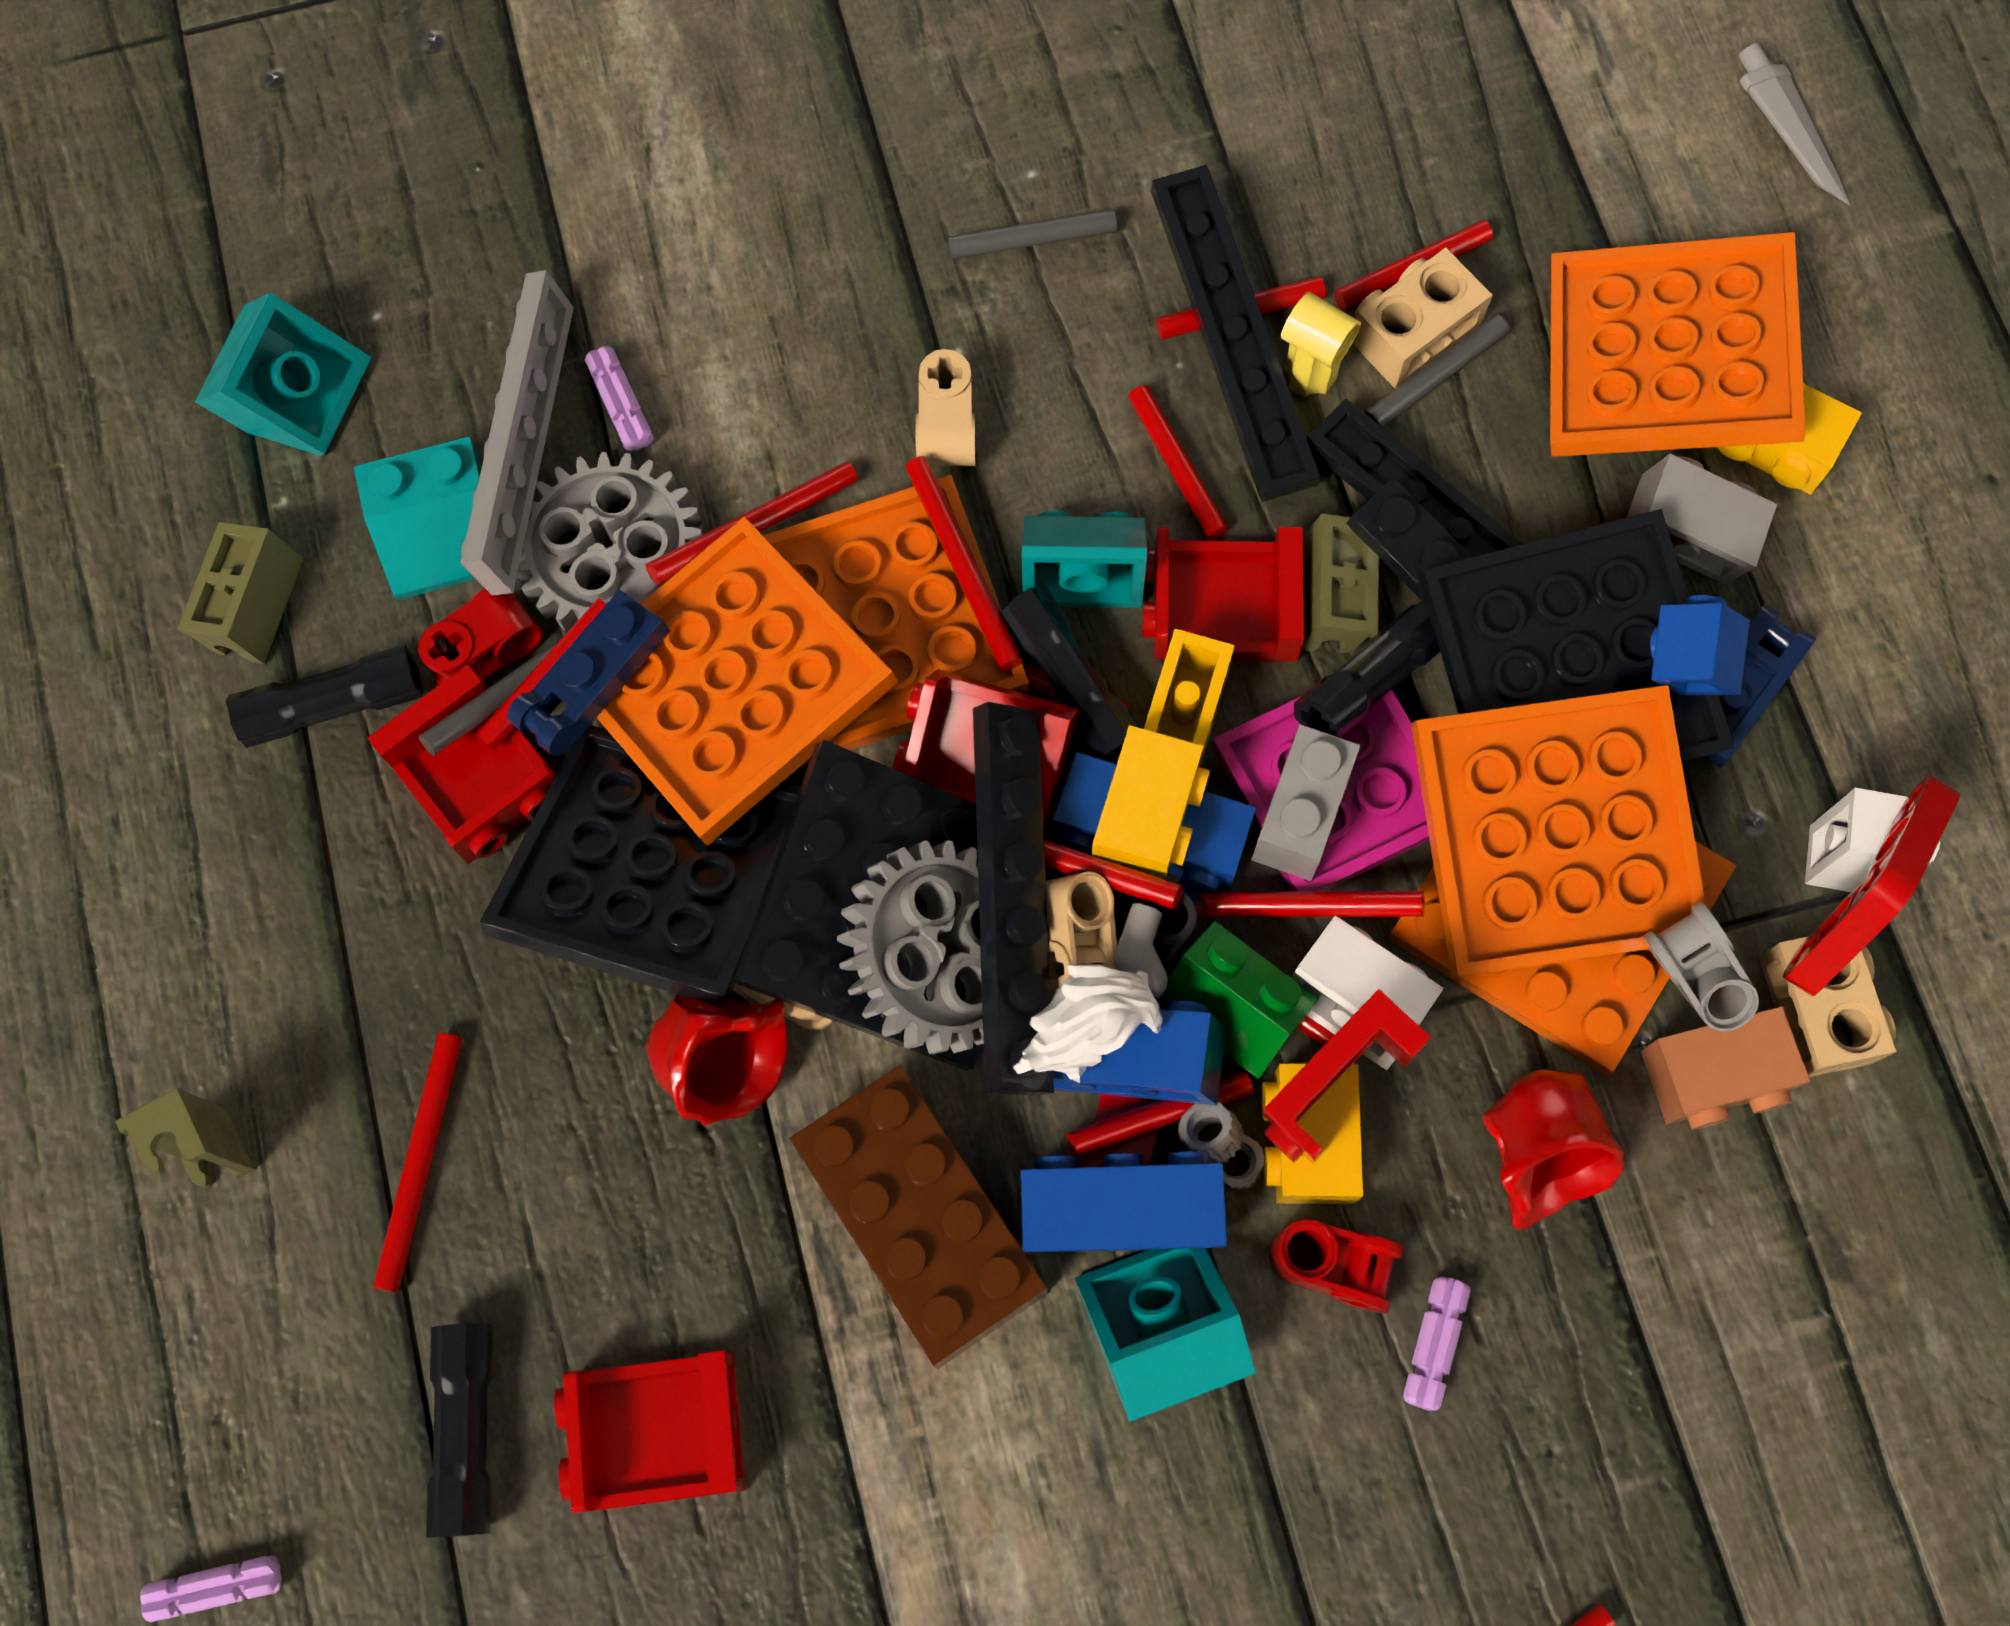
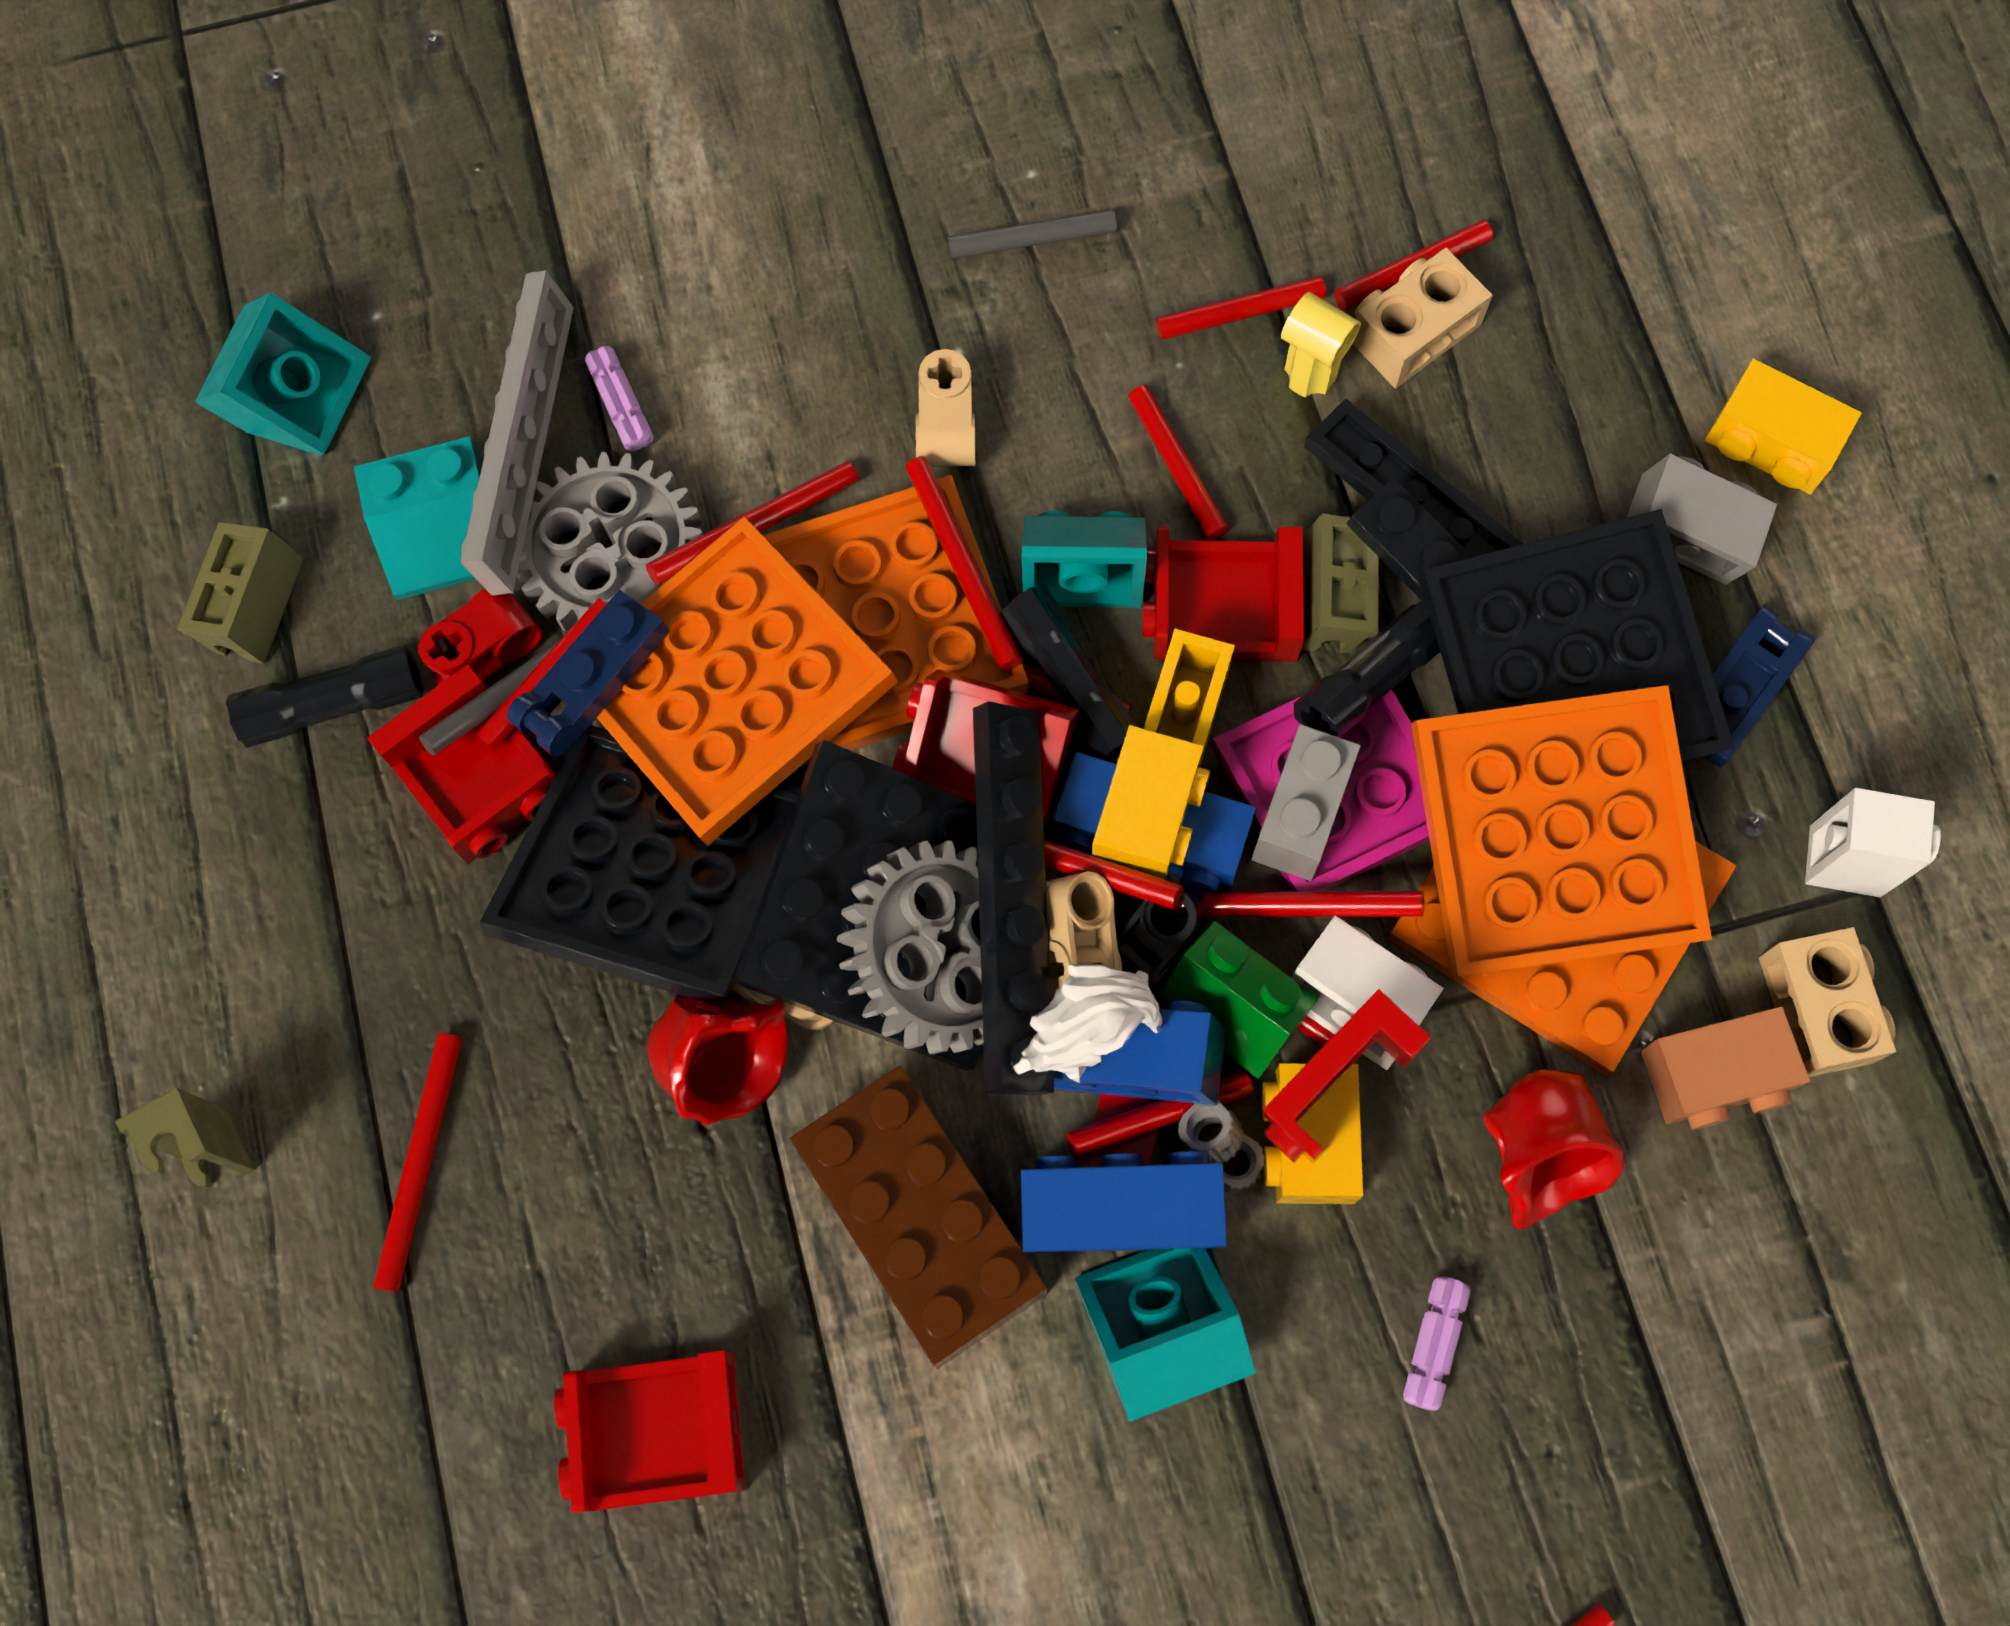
(210, 1588): lavender axle -> none
(459, 1482): black axle -> none
(1136, 948): light grey arm -> none
(1234, 333): black plate -> none
(1349, 1265): red piece -> none
(1438, 370): dark grey bar -> none
(1676, 346): orange plate -> none
(1699, 962): light grey piece -> none
(1700, 647): blue brick -> none
(1780, 102): light grey bar -> none
(1882, 892): red beam -> none

